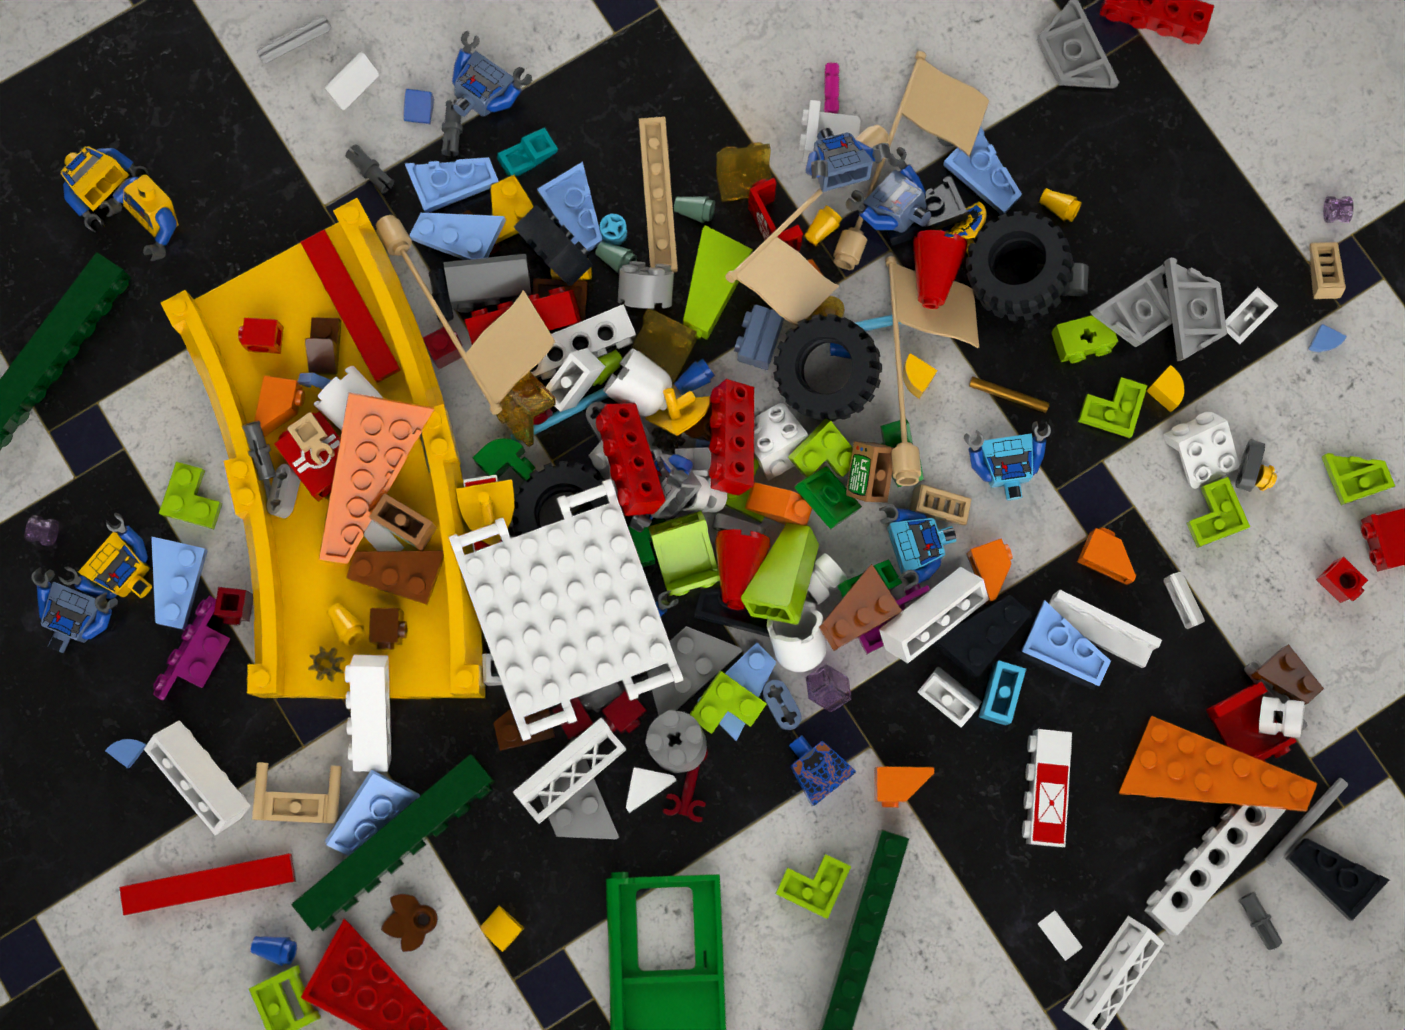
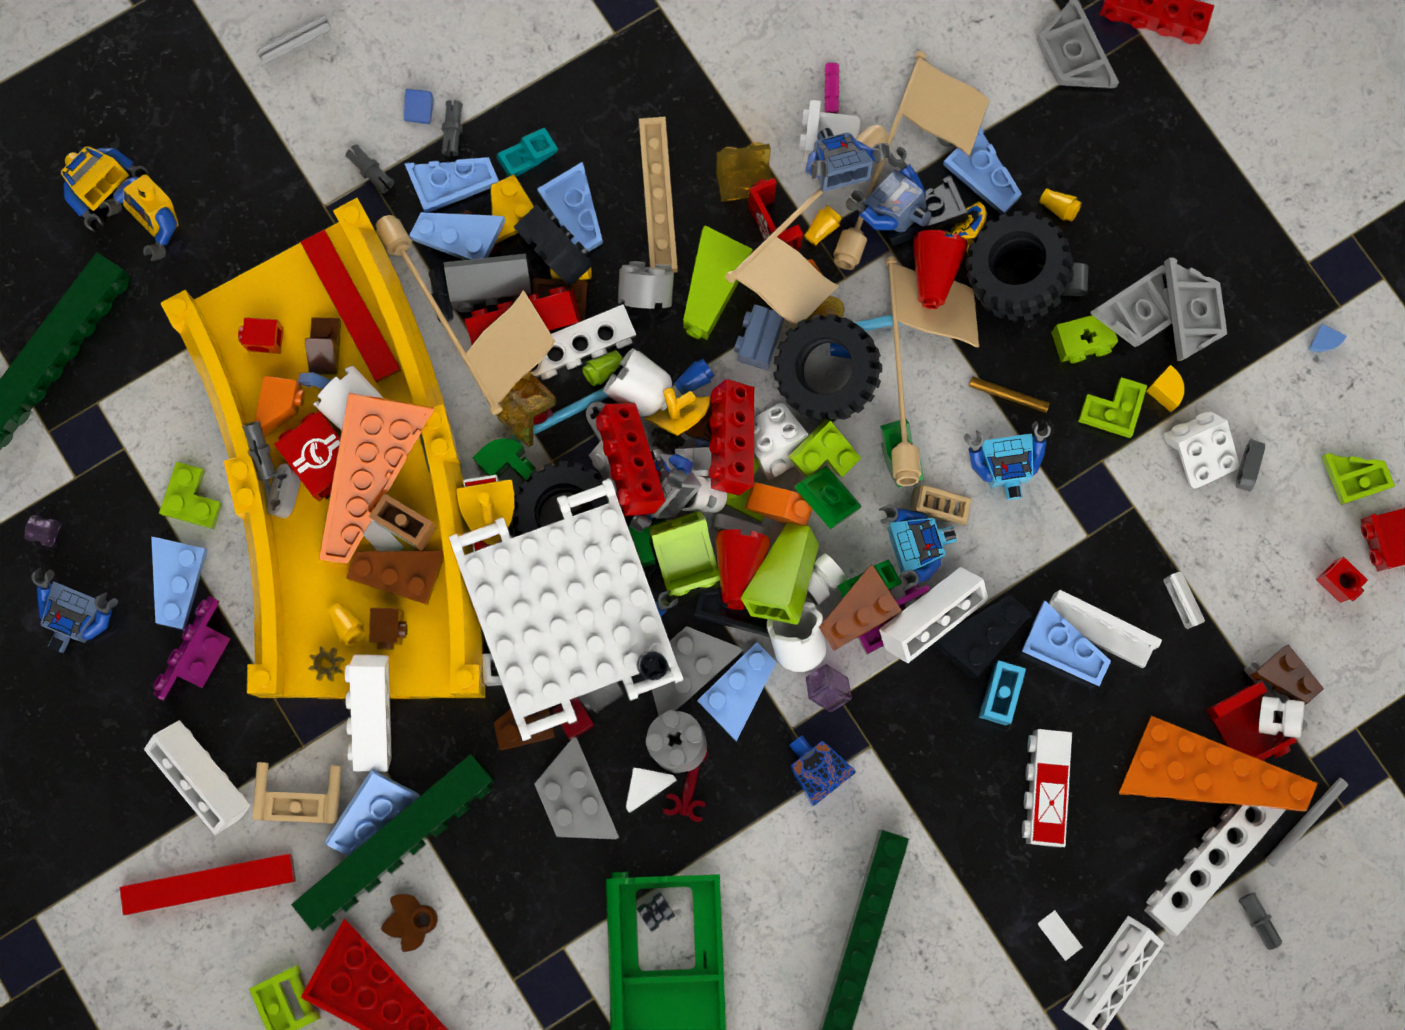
(115, 566): torso -> none
(126, 751): medium blue tile -> none
(233, 605): dark red brick -> none
(275, 949): blue cone -> none
(309, 436): tan plate -> none
(351, 81): white slope -> none
(442, 347): dark red brick -> none
(482, 83): torso -> none
(501, 928): yellow brick -> none
(564, 761): white fence -> none
(574, 378): white brick -> none
(612, 223): medium azure wheel -> none
(615, 255): sand green cone -> none
(623, 714): dark red brick -> none
(656, 666): none -> black wheel
(662, 910): none -> black wheel
(665, 342): clear yellow bracket -> none
(695, 207): sand green cone -> none
(723, 696): lime plate -> none
(775, 707): sand blue beam -> none
(816, 894): lime plate -> none
(870, 472): medium nougat brick -> none
(898, 783): orange slope -> none
(917, 375): yellow brick -> none
(949, 696): white slope -> none
(992, 564): orange slope -> none
(1107, 555): orange slope -> none
(1225, 516): lime plate -> none
(1249, 315): white slope -> none
(1266, 477): yellow plate -> none
(1326, 286): tan slope -> none
(1338, 209): clear purple wheel -> none
(1339, 880): black wing -> none

